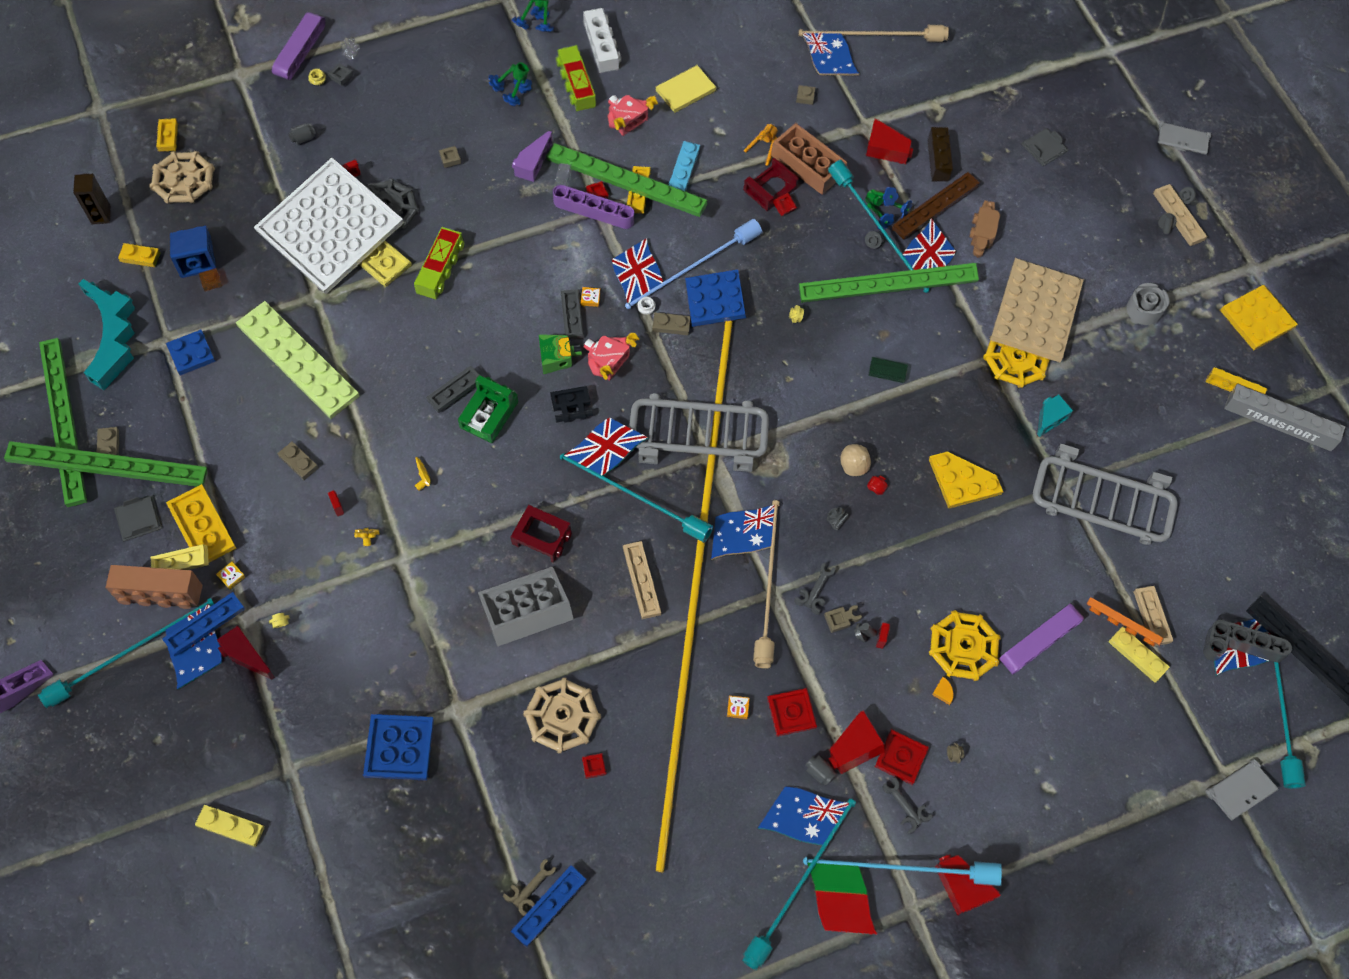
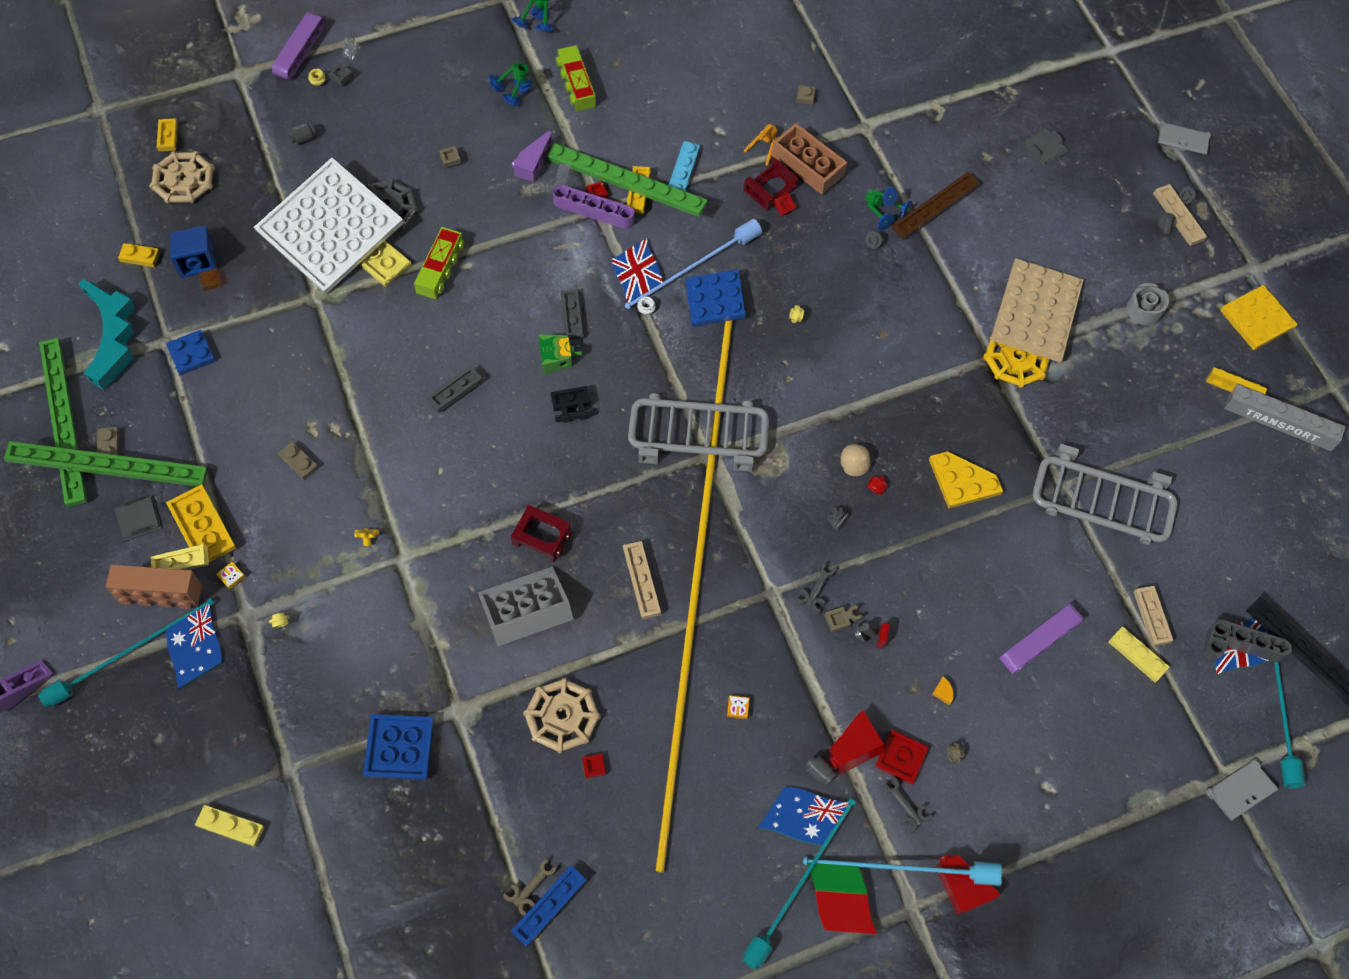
(92, 198): dark brown brick -> none
(203, 624): blue plate -> none
(242, 652): dark red slope -> none
(298, 359): yellowish green plate -> none
(336, 503): red tile -> none
(352, 167): red tile -> none
(423, 474): yellow bar -> none
(493, 396): green brick -> none
(590, 297): tile -> none
(601, 40): white brick -> none
(607, 449): flag -> none
(609, 354): coral torso -> none
(628, 112): coral torso -> none
(671, 323): dark tan plate -> none
(685, 88): light yellow tile -> none
(748, 533): flag -> none
(791, 712): red tile -> none
(832, 54): flag -> none
(888, 144): red slope -> none
(888, 282): bright green plate -> none
(888, 370): clear green tile -> none
(925, 251): flag -> none
(939, 154): dark brown brick -> none
(957, 653): yellow plate -> none
(985, 228): medium nougat hinge -> none
(1052, 414): teal slope -> none
(1131, 626): orange plate -> none

